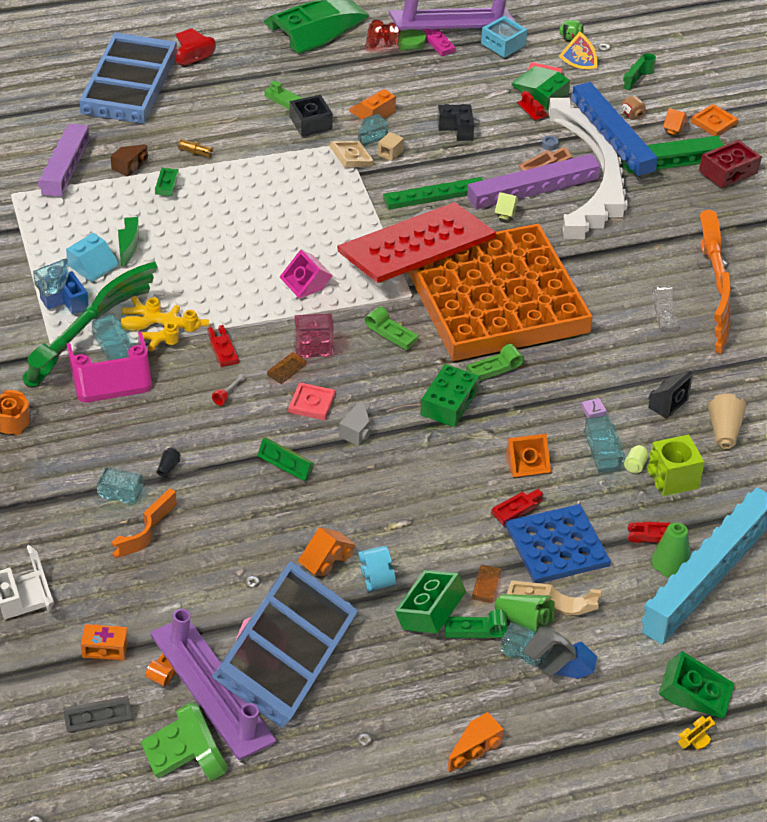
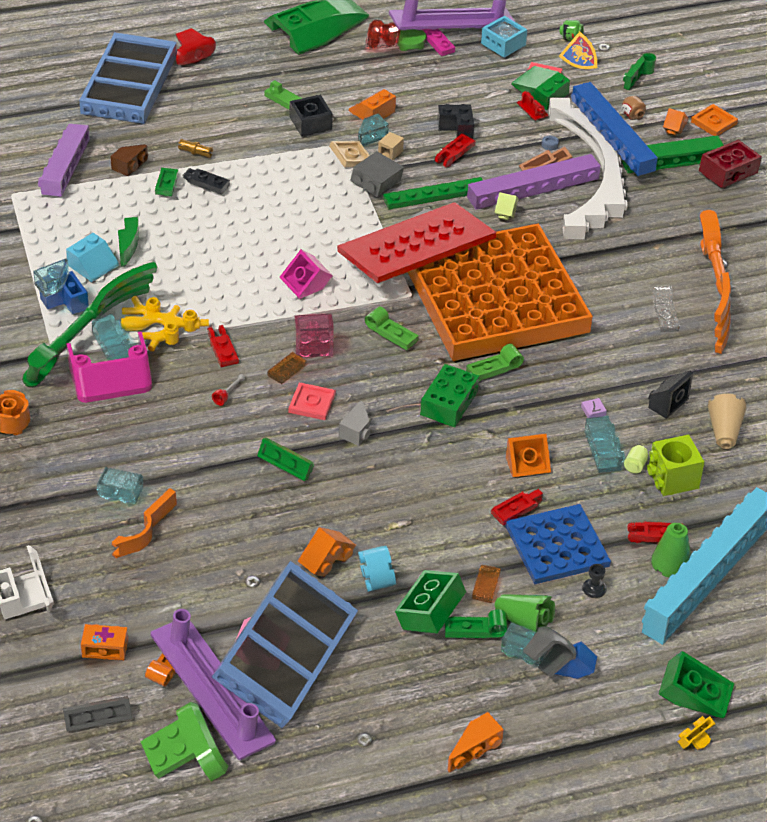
(168, 461): black cone -> none
(206, 180): none -> black hinge
(377, 174): none -> dark grey brick
(455, 150): none -> red hinge
(563, 603): tan piece -> none
(595, 586): none -> black piece

